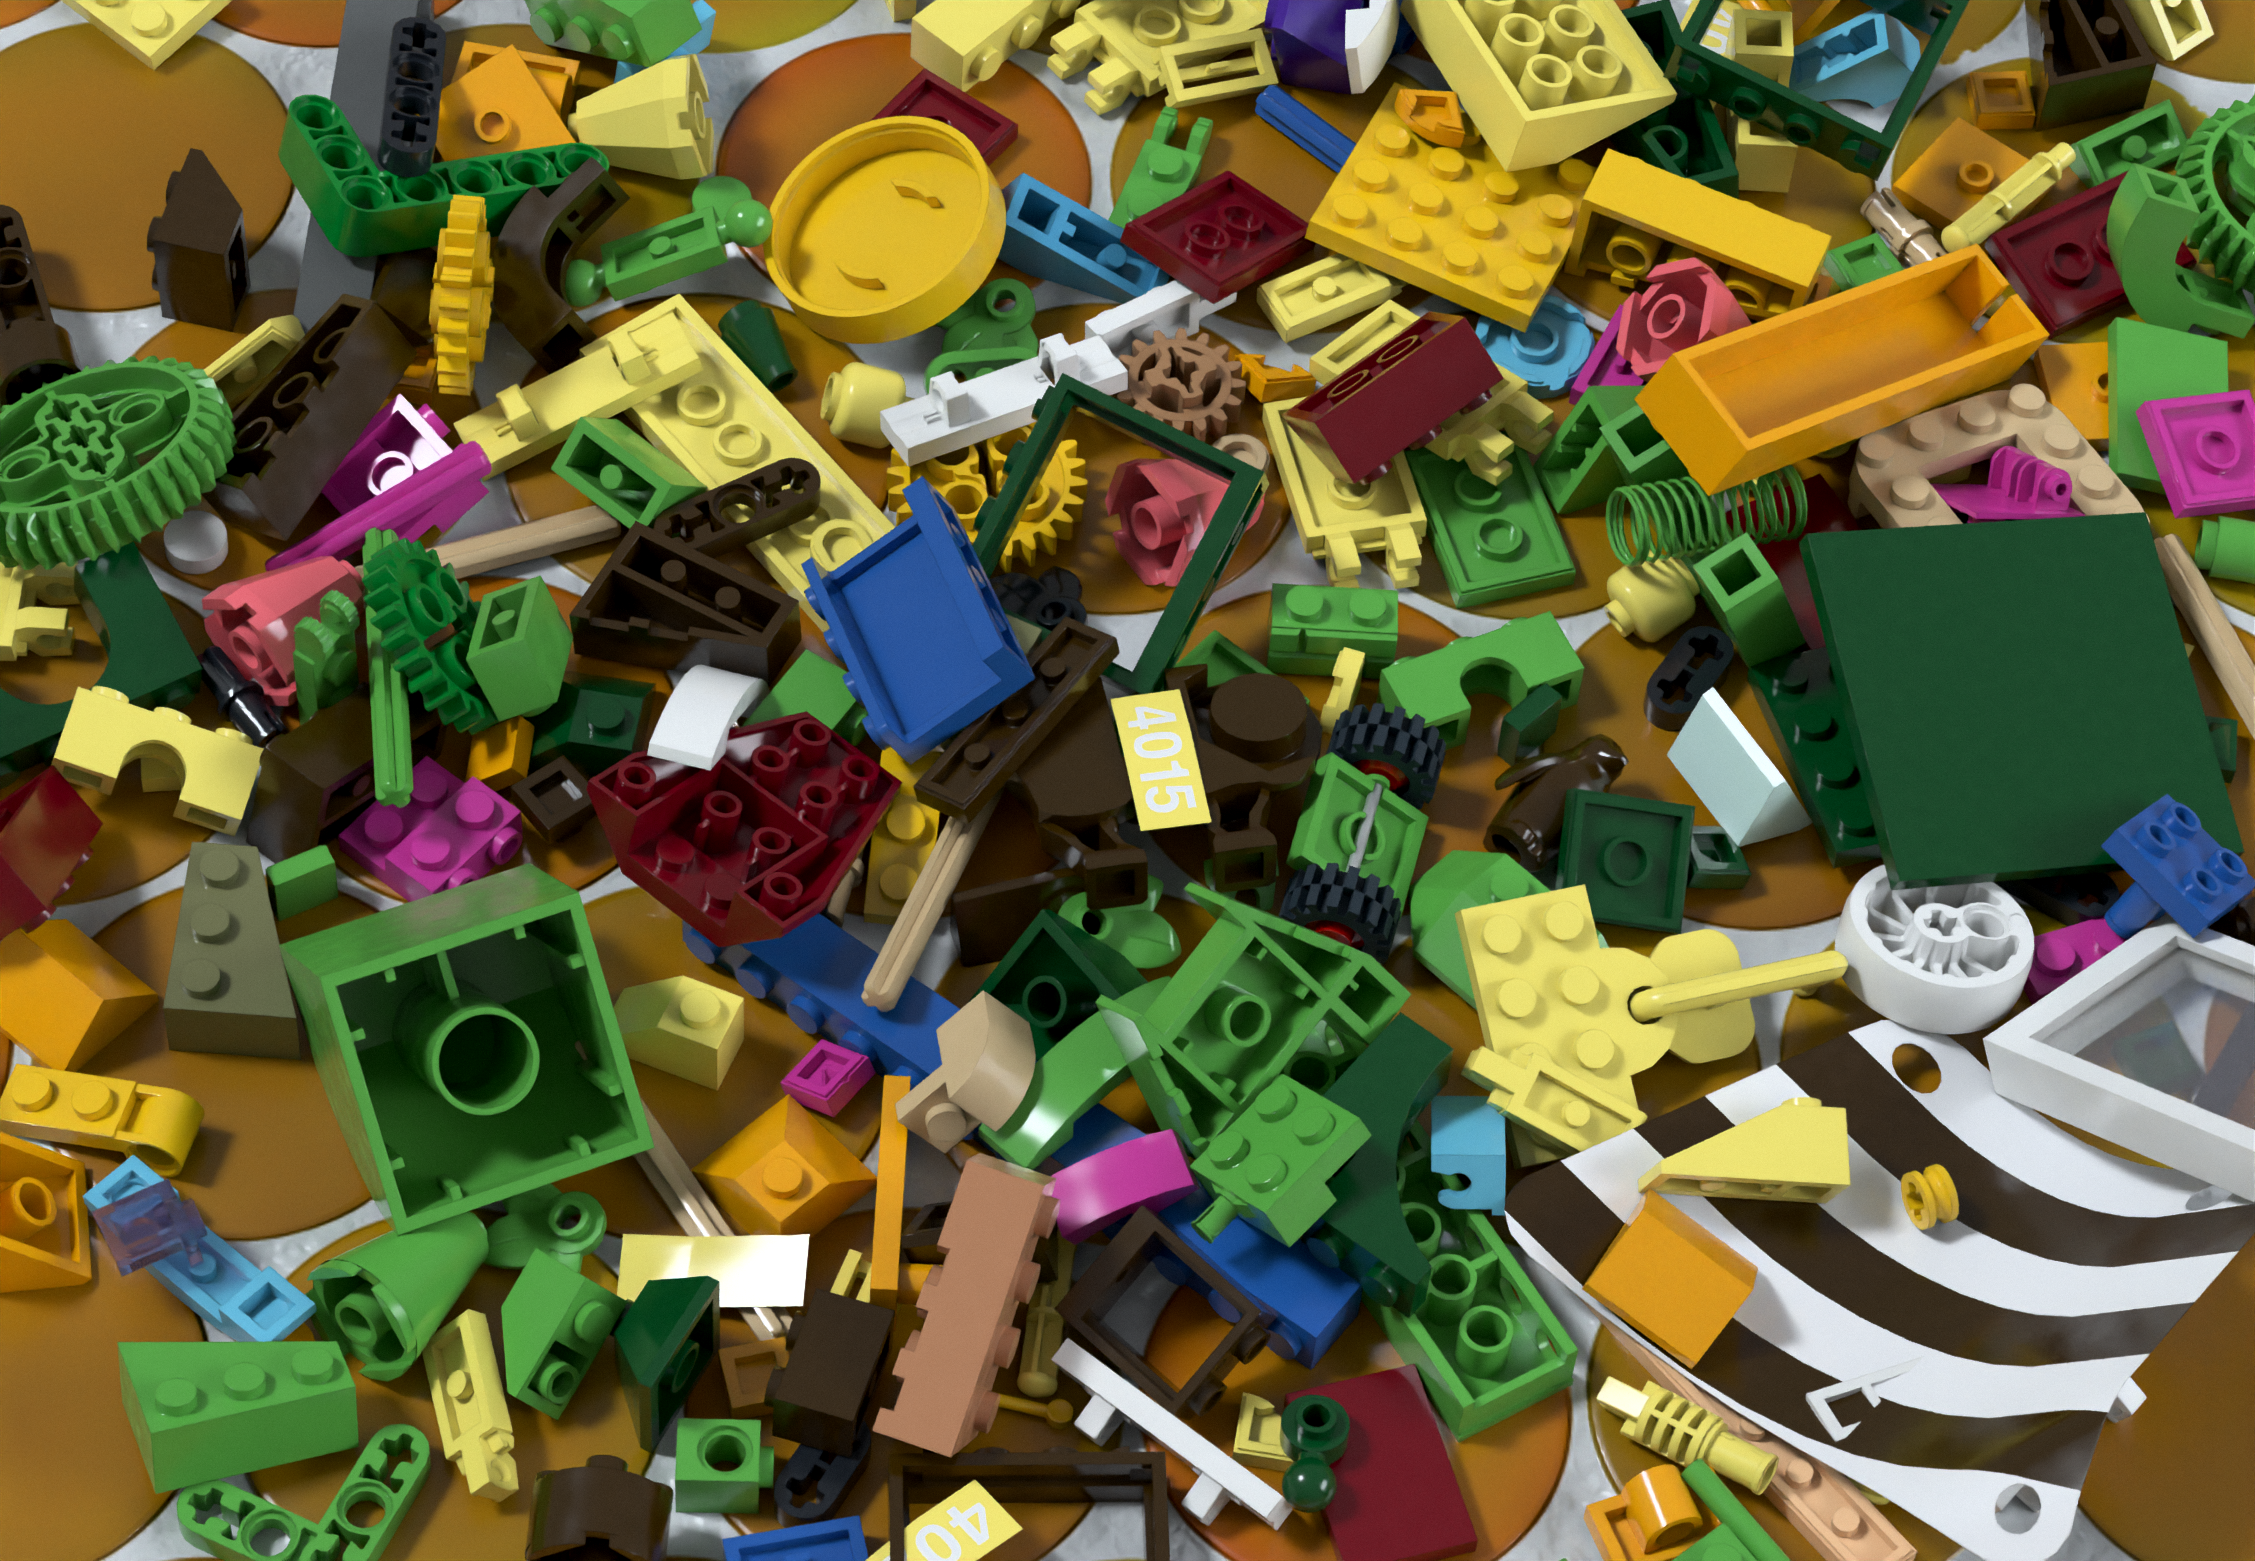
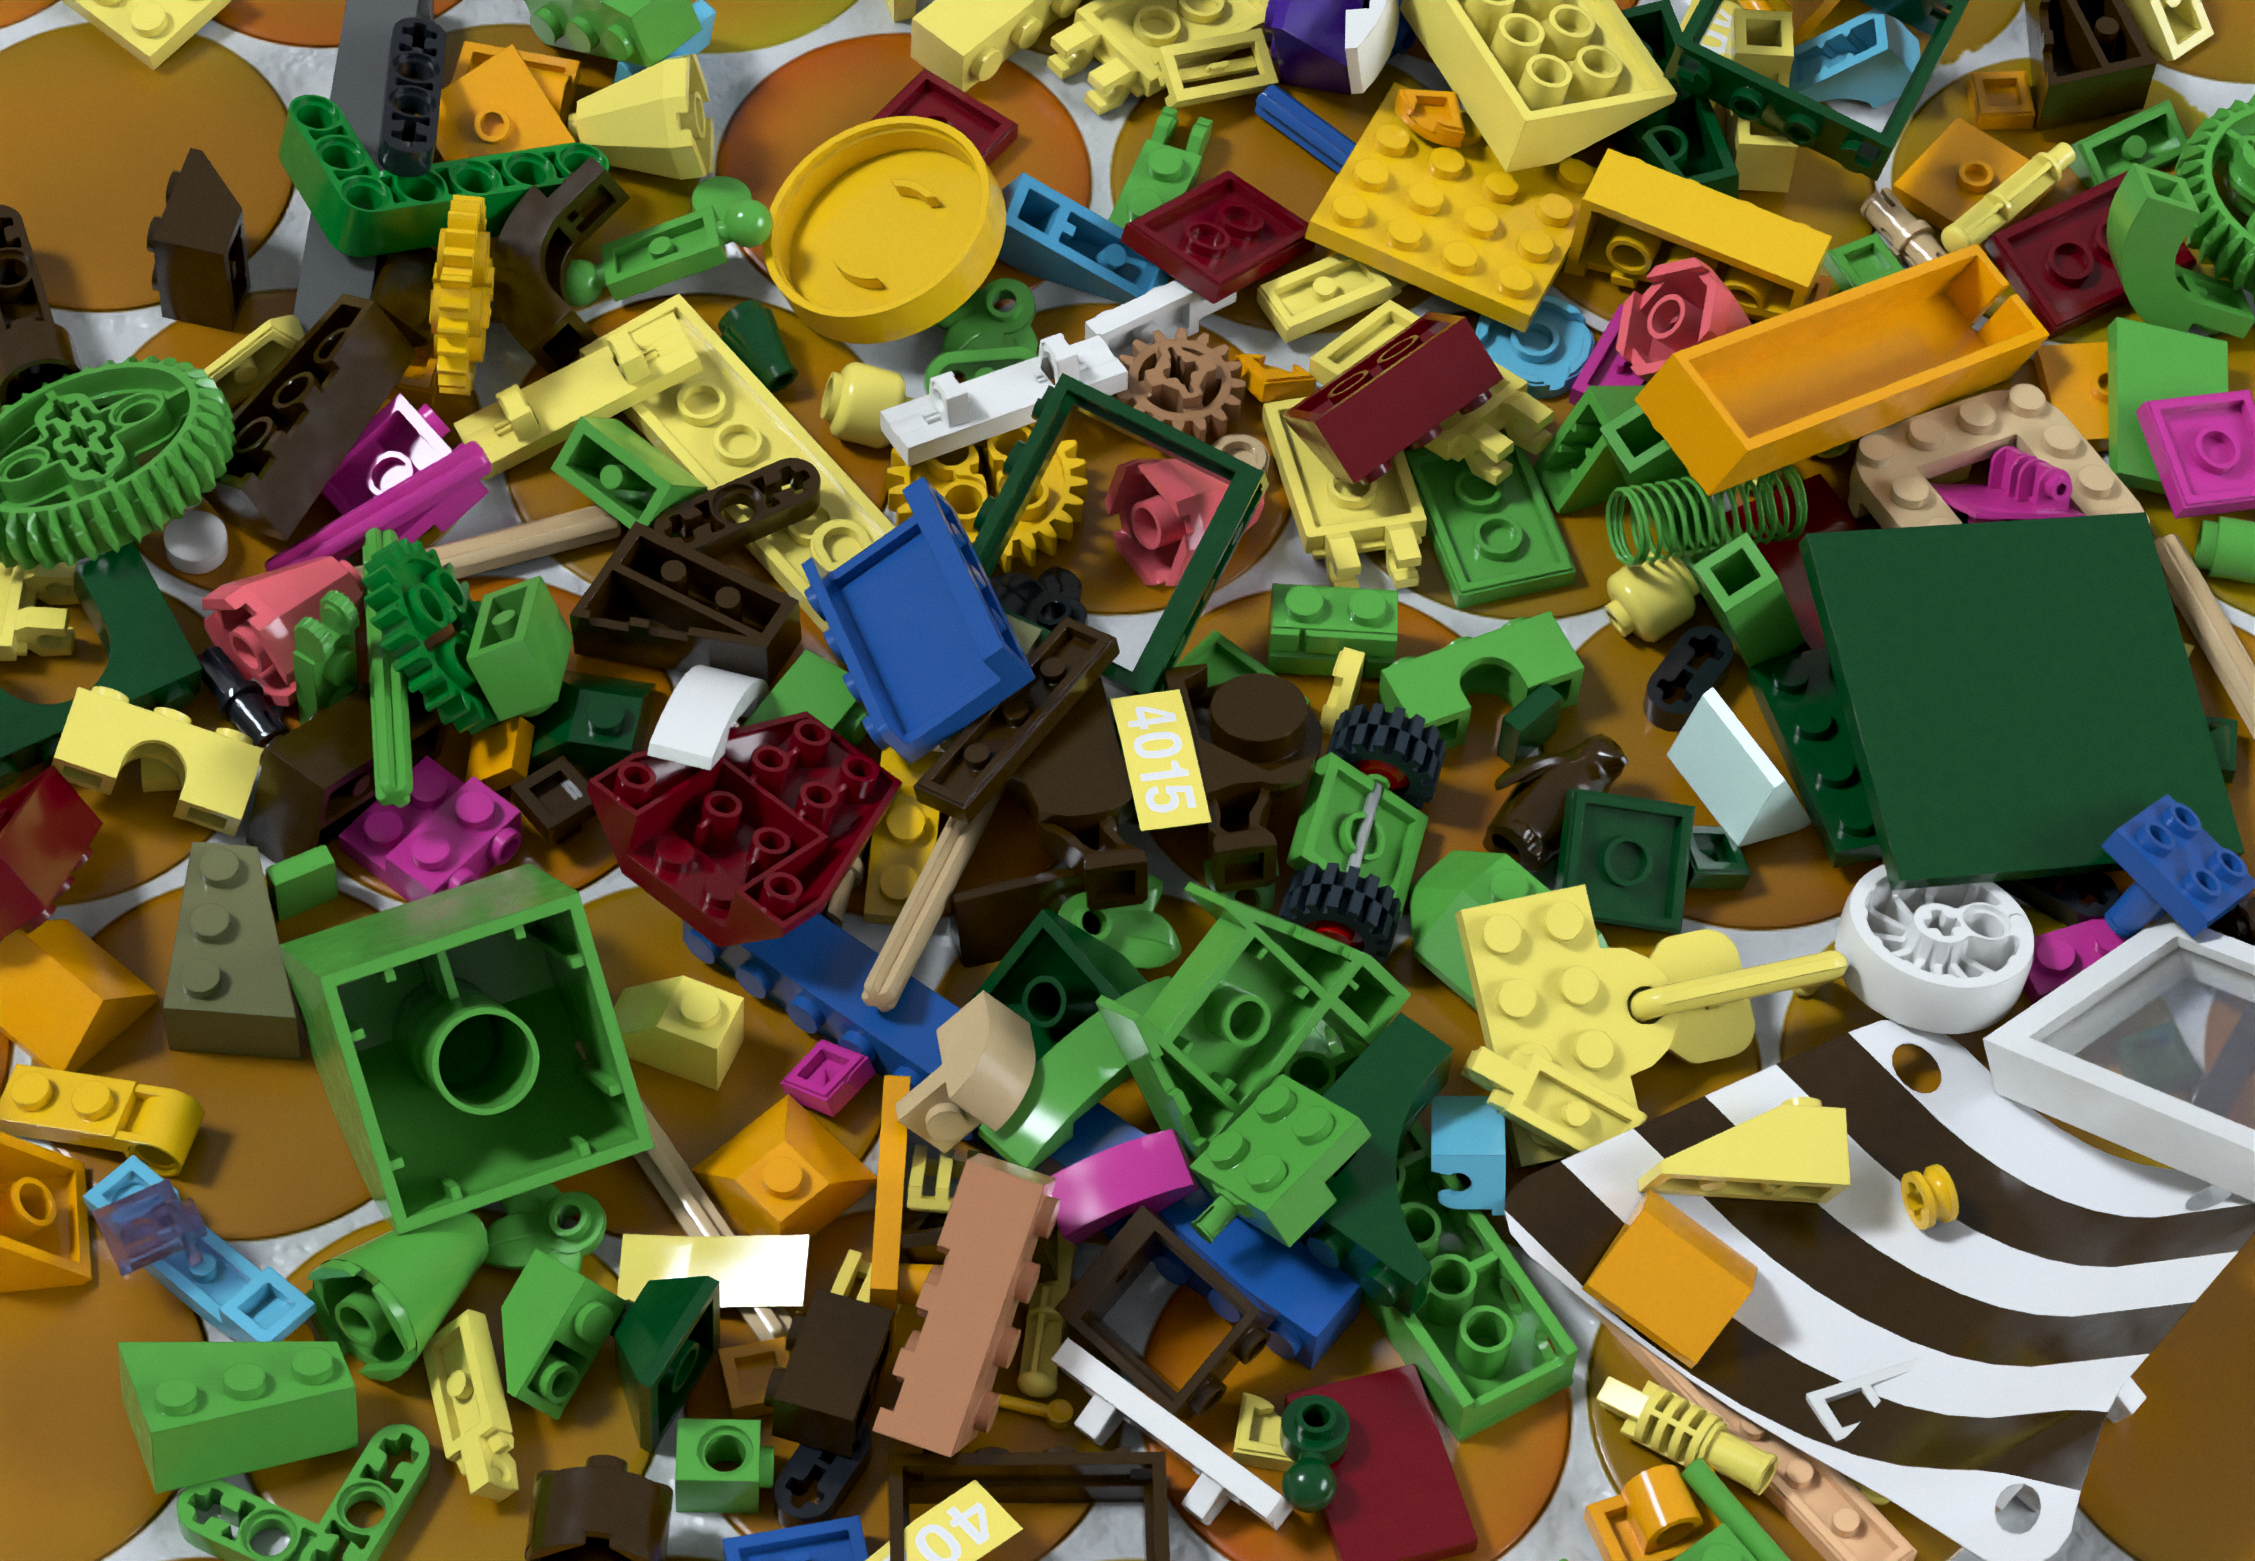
(943, 1169): none -> light yellow tile

